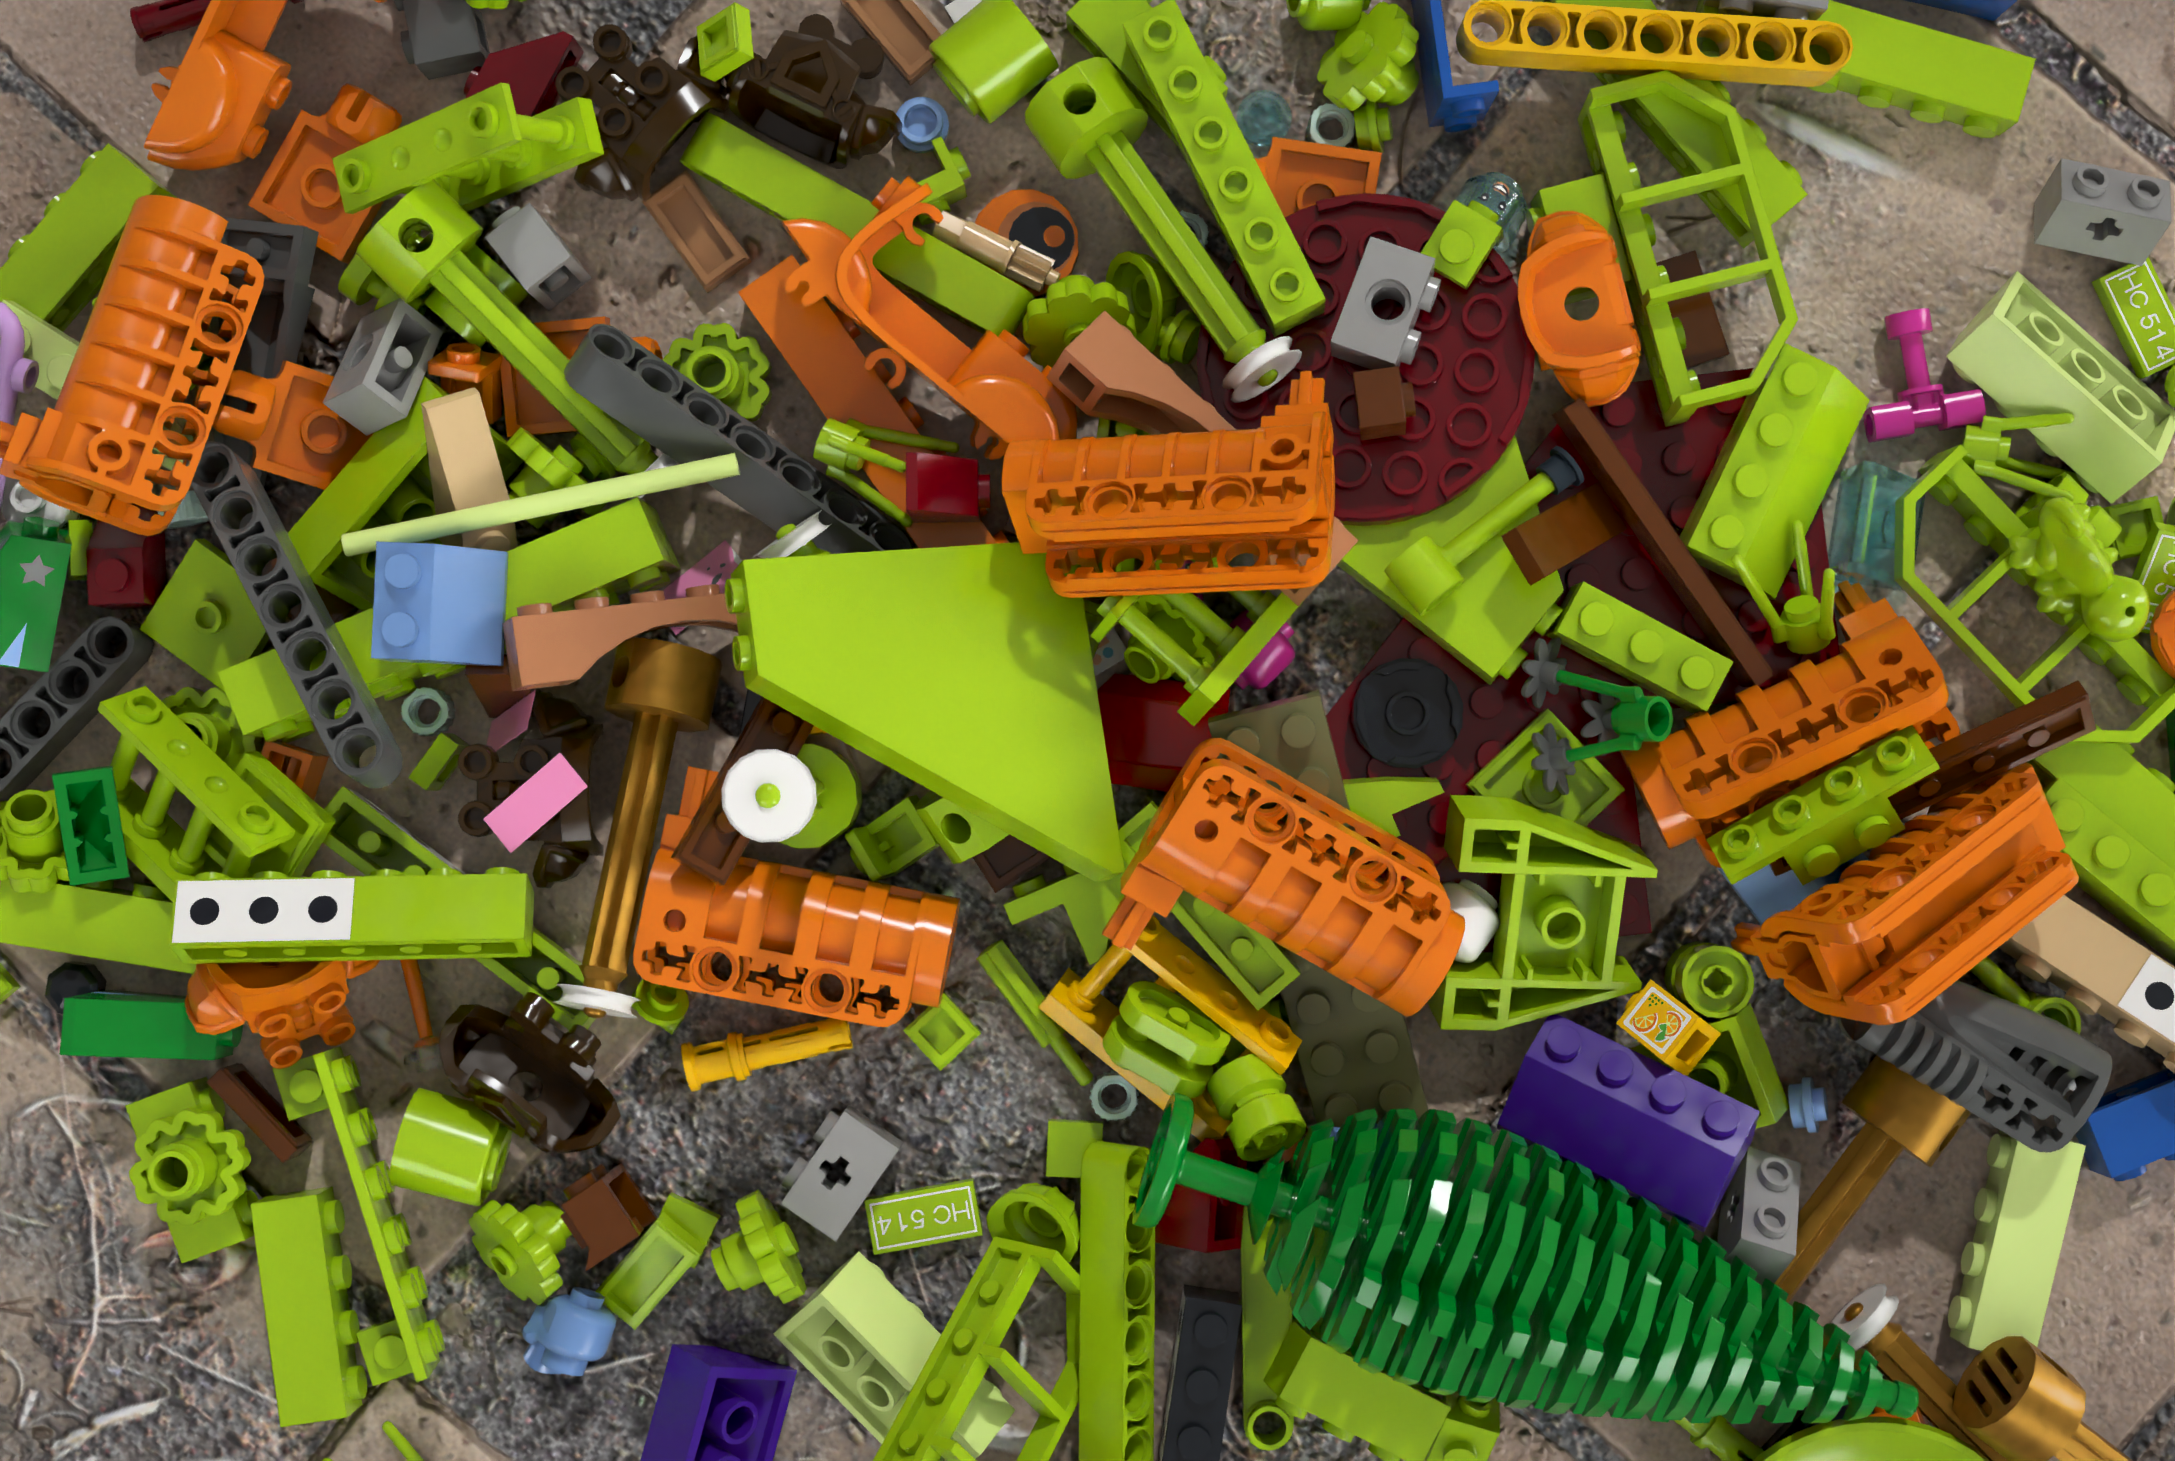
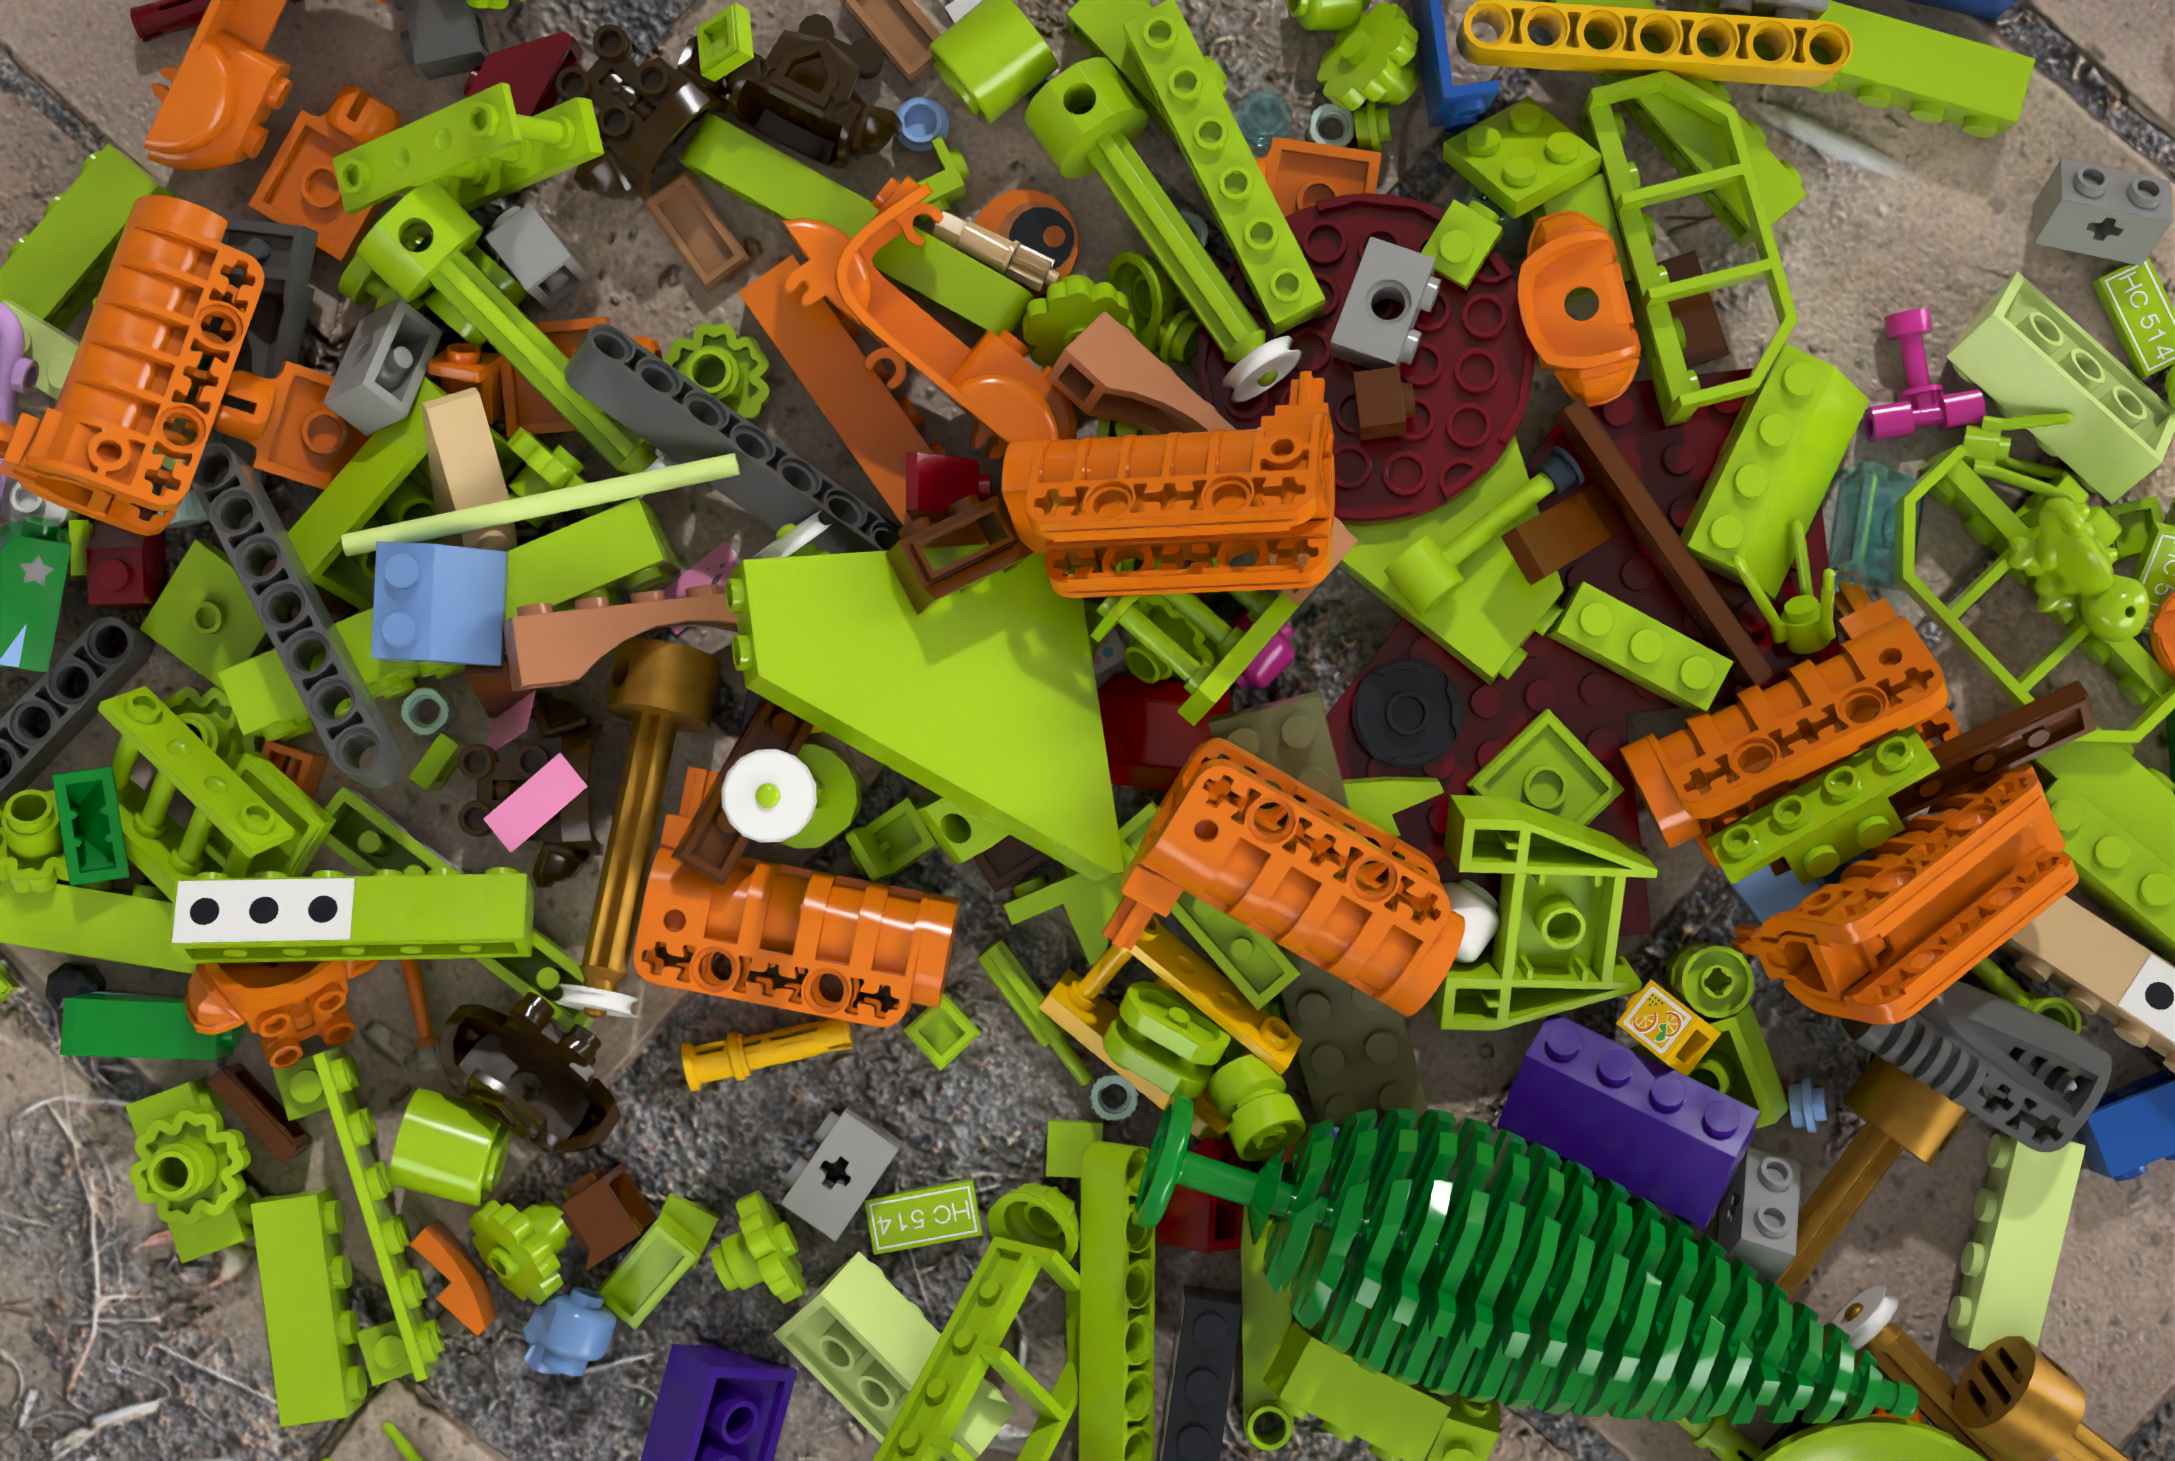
(467, 1293): none -> orange slope
(593, 461): lime plate -> none
(661, 1005): lime plate -> none
(845, 447): lime plant -> none
(927, 587): none -> reddish brown window
(1521, 157): none -> lime plate
(1618, 722): plant -> none

